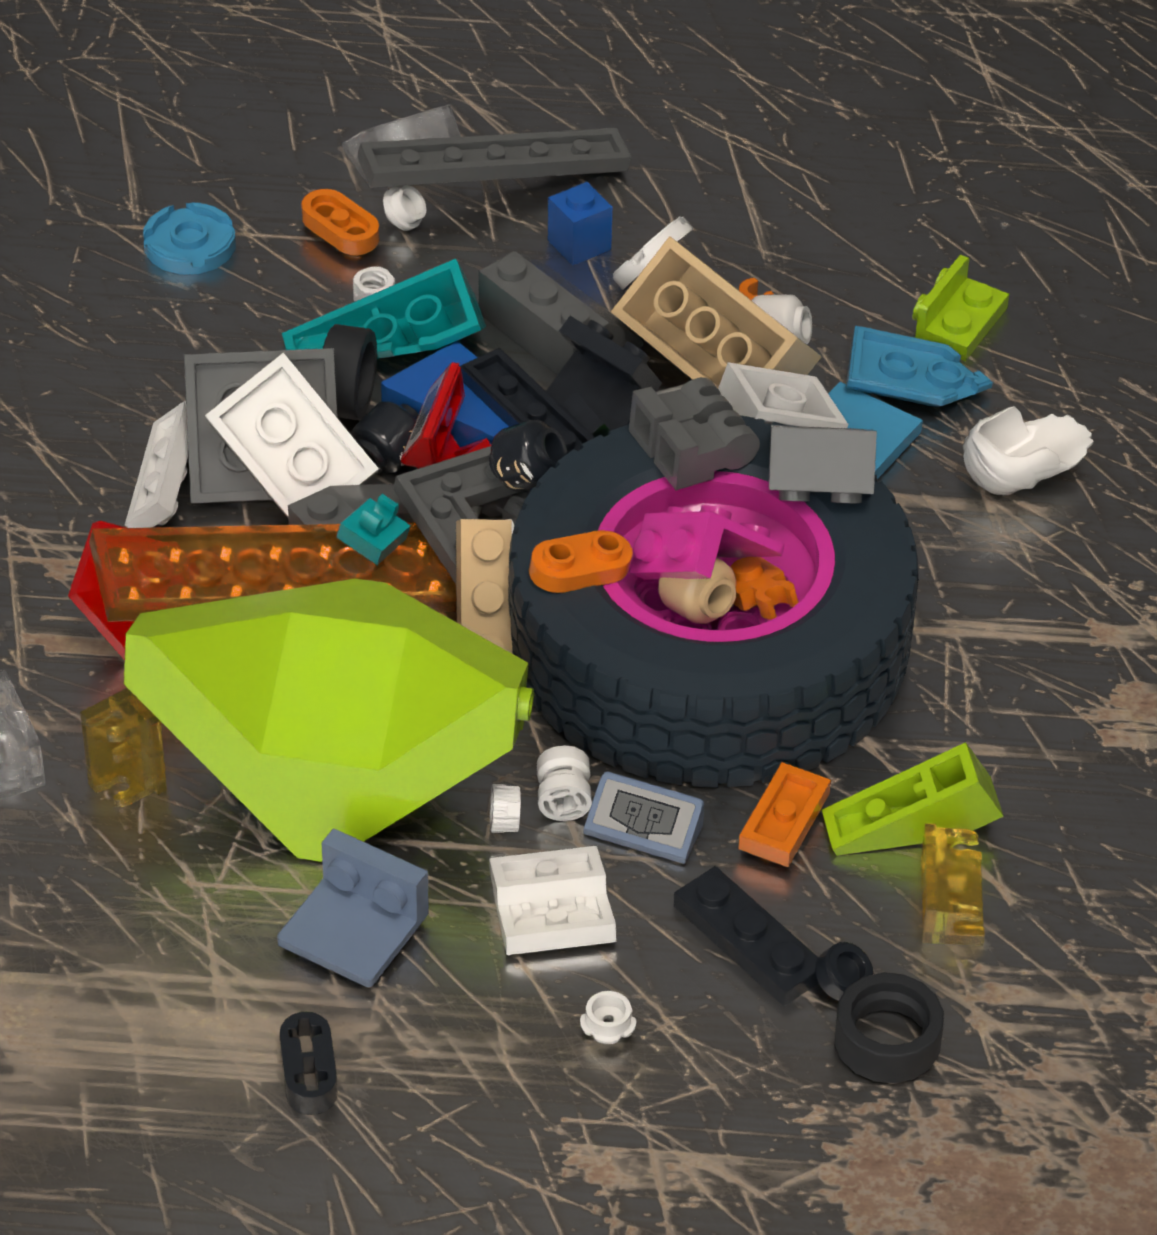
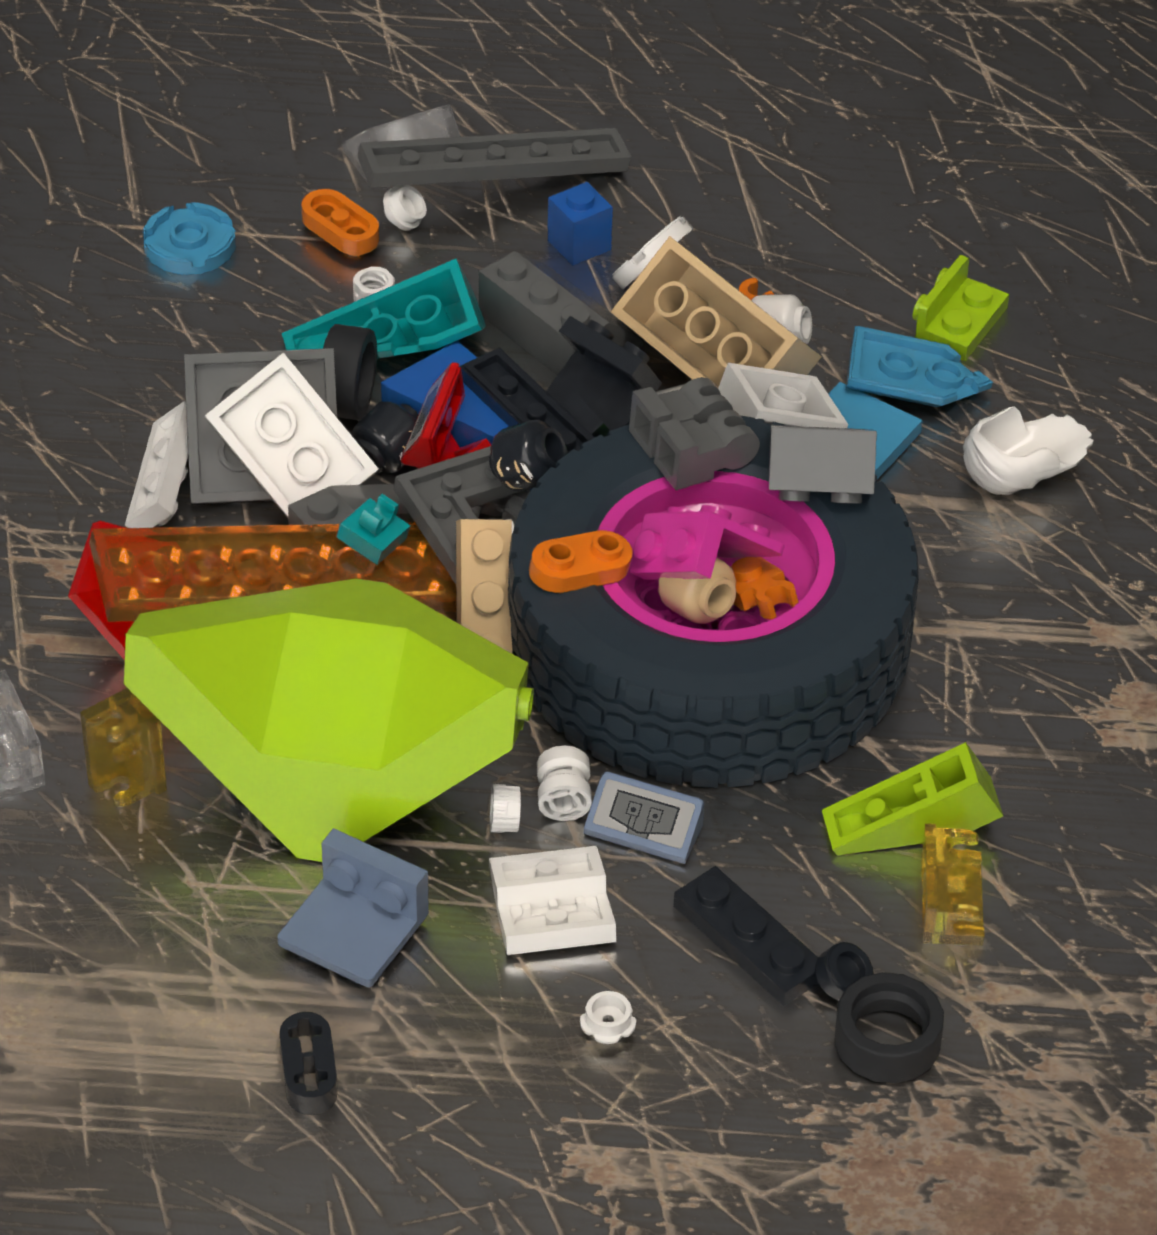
(784, 814): orange plate -> none

